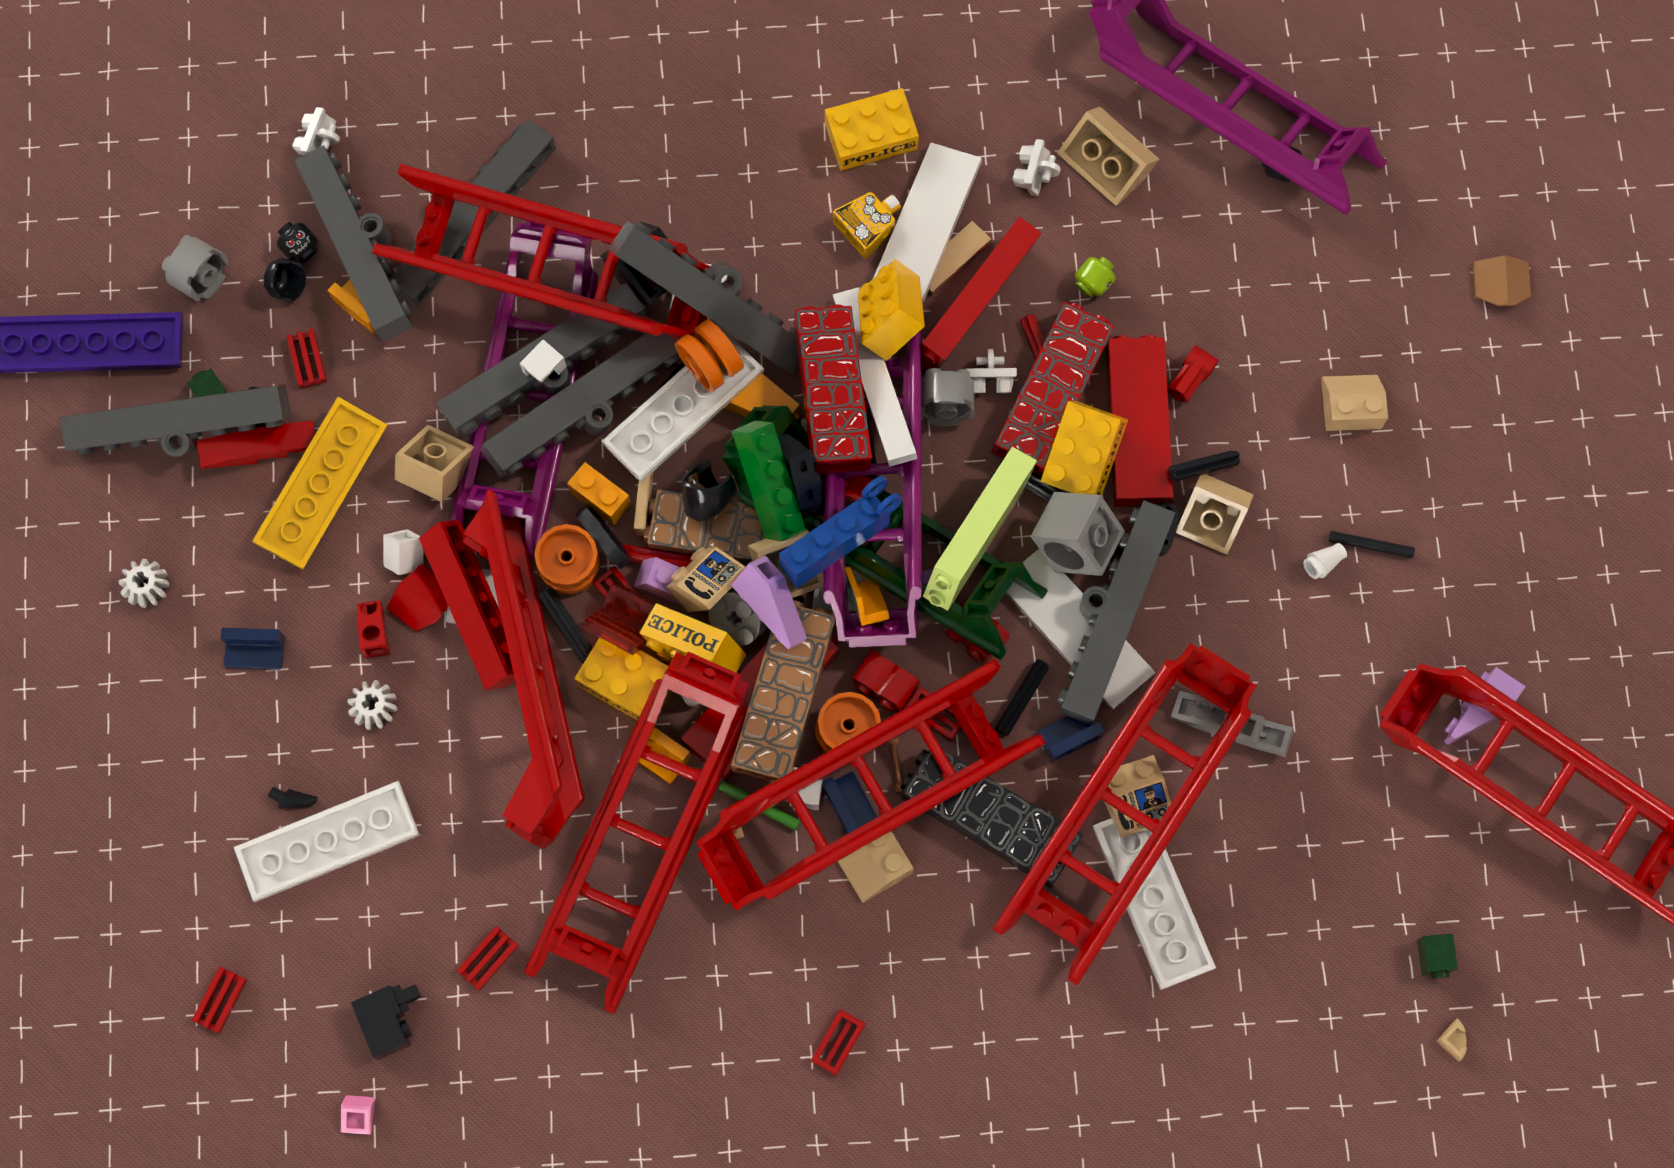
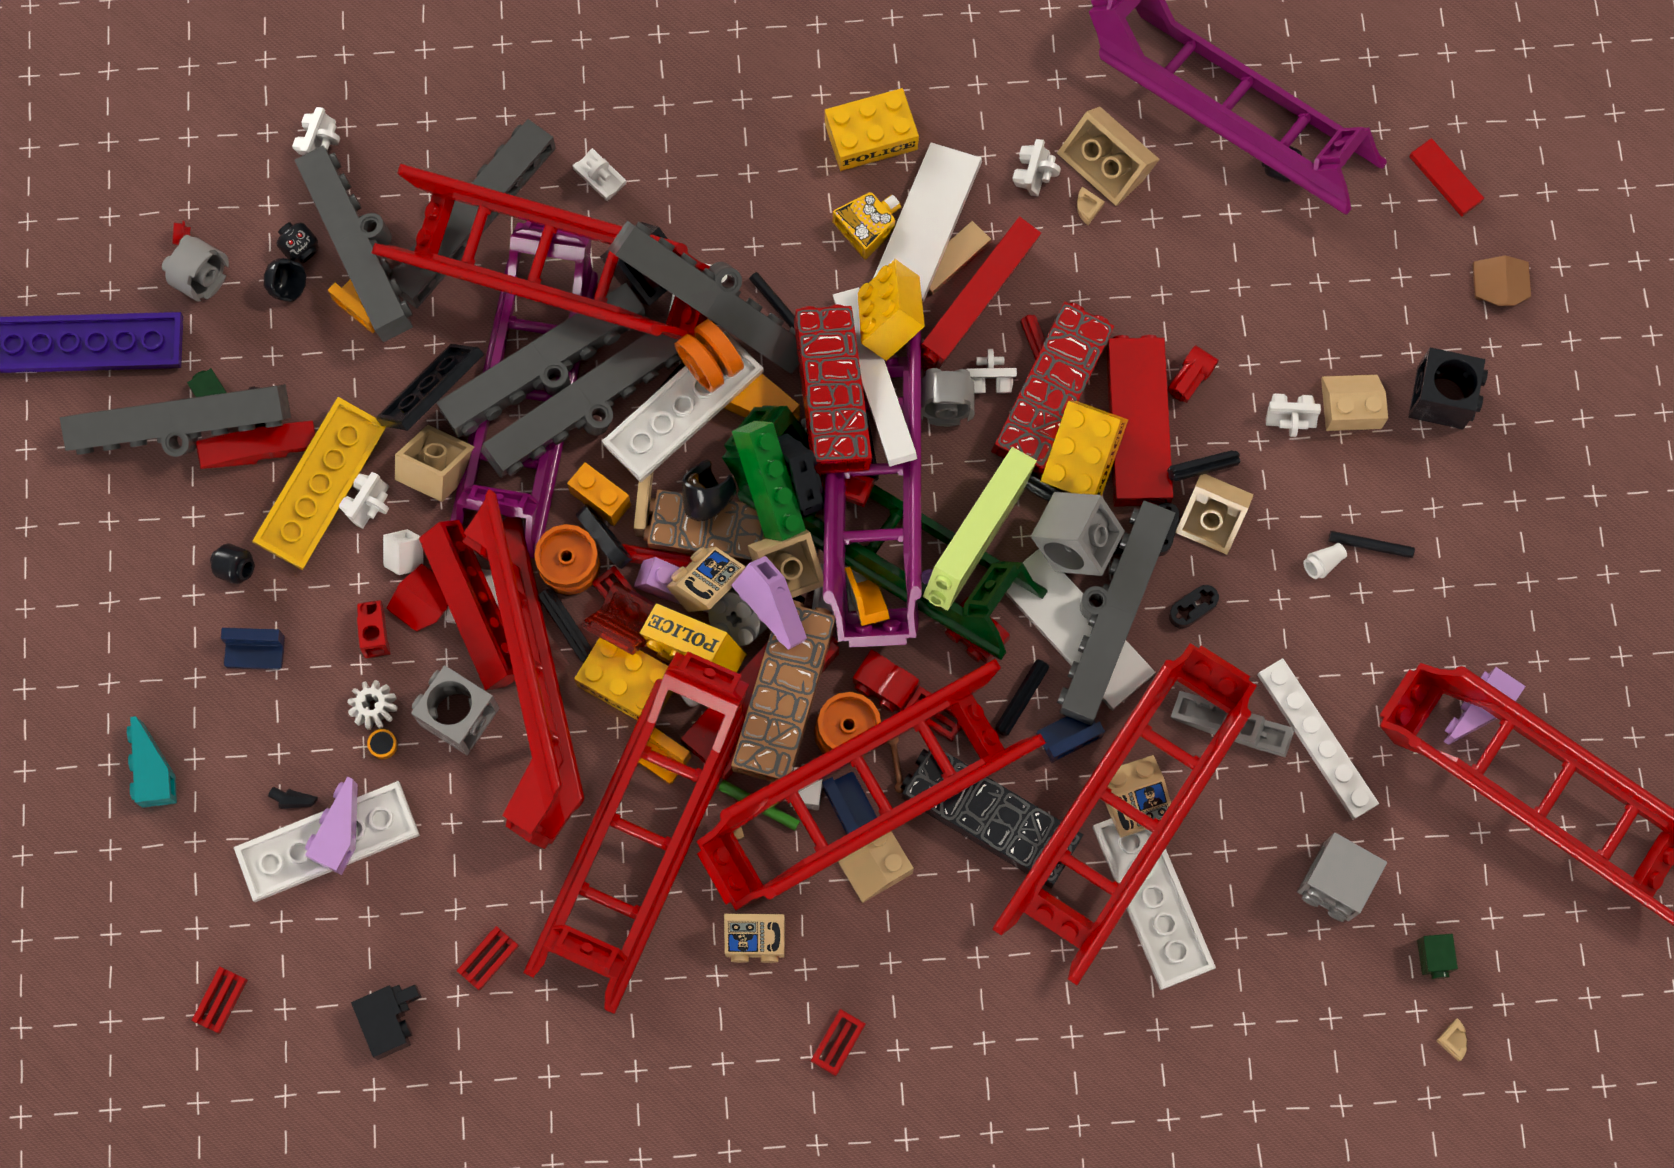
(150, 591): white gear -> none
(152, 775): none -> teal slope
(179, 232): none -> red plate
(232, 563): none -> black head
(301, 337): red tile -> none
(337, 834): none -> lavender slope
(357, 1114): bright pink slope -> none
(368, 500): none -> white hips
(382, 744): none -> tile
(429, 386): none -> black tile
(466, 732): none -> light grey brick
(542, 362): white panel -> none
(599, 174): none -> white hips
(754, 937): none -> tan slope
(773, 299): none -> black bar
(839, 534): blue hinge -> none
(1088, 205): none -> tan tile
(1095, 276): lime head -> none
(1190, 601): none -> black beam
(1293, 415): none -> white hips
(1318, 739): none -> white plate
(1341, 878): none -> light grey brick
(1431, 405): none -> black brick
(1446, 177): none -> red tile

